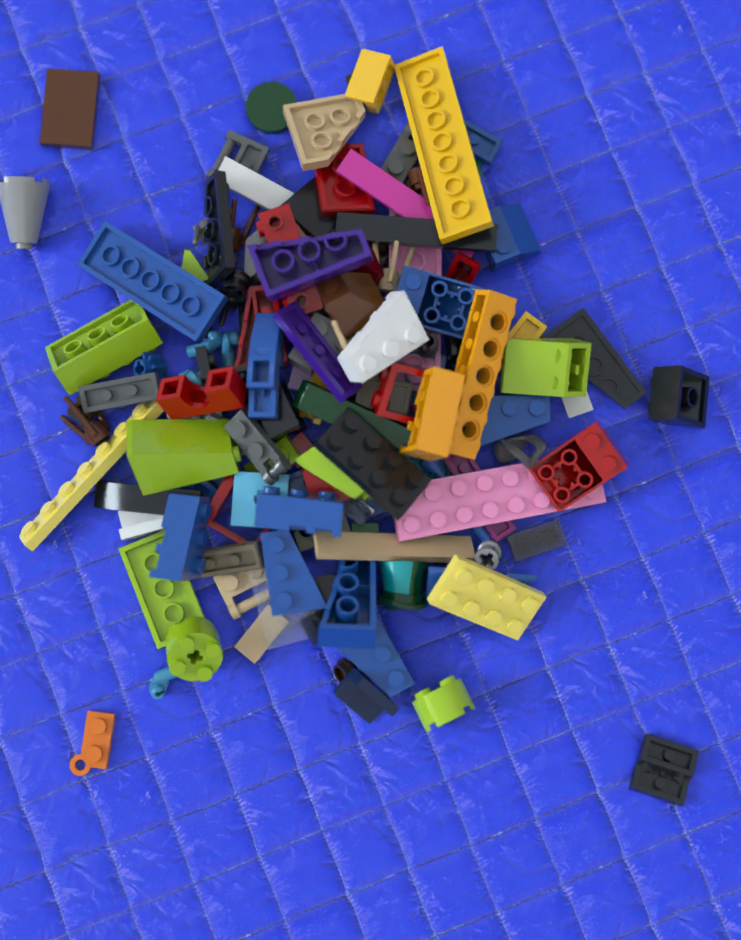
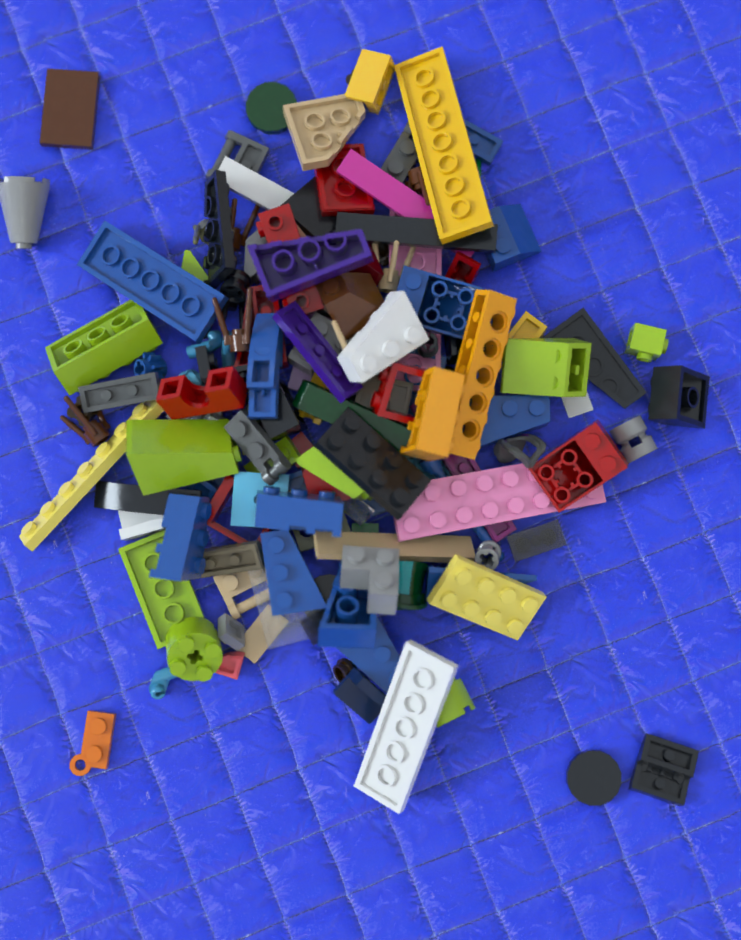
(231, 632): none -> light grey plate
(231, 664): none -> coral tile
(240, 338): none -> reddish brown plant
(373, 571): none -> light grey brick
(405, 725): none -> white plate
(593, 777): none -> black tile
(629, 431): none -> light grey wheel
(646, 342): none -> lime brick

